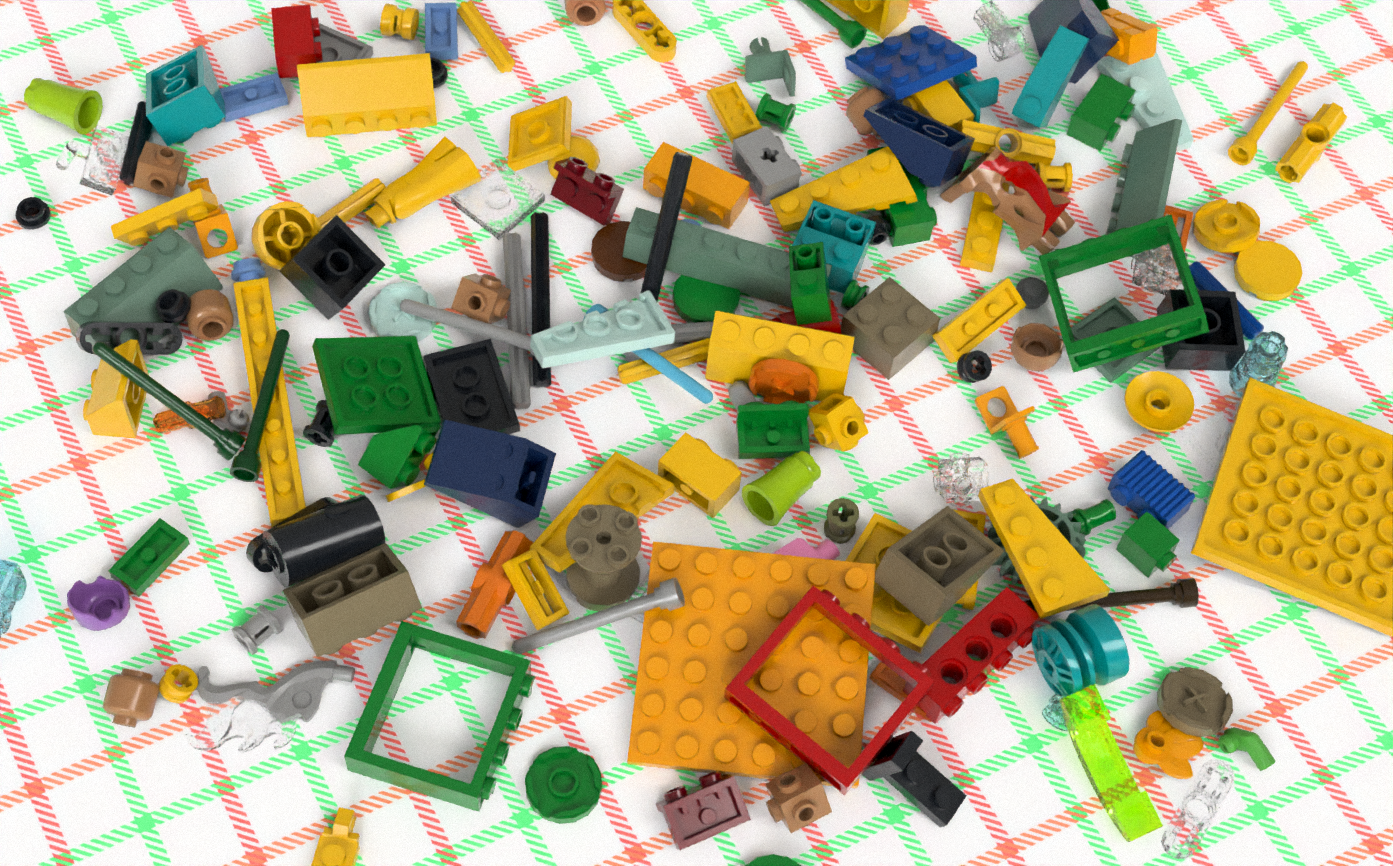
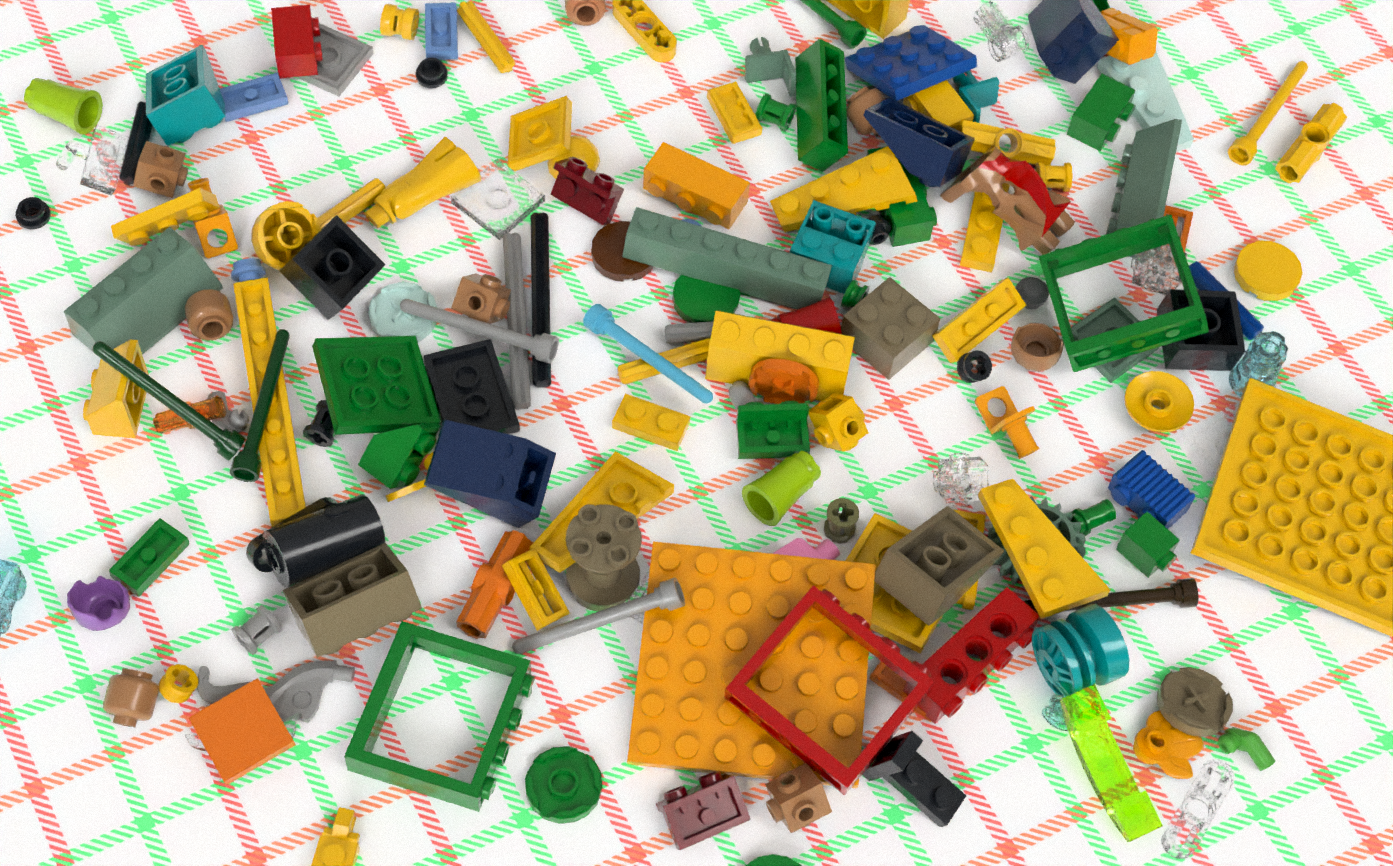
(155, 328): black beam -> none
(173, 306): black plate -> none
(241, 731): none -> orange tile
(367, 95): yellow slope -> none
(617, 331): light aqua wing -> none
(651, 422): none -> yellow plate
(666, 223): black axle -> none
(700, 474): yellow brick -> none
(765, 164): light grey brick -> none
(809, 283): green slope -> none
(821, 105): none -> green brick
(1050, 77): teal slope -> none
(1226, 226): yellow tile -> none

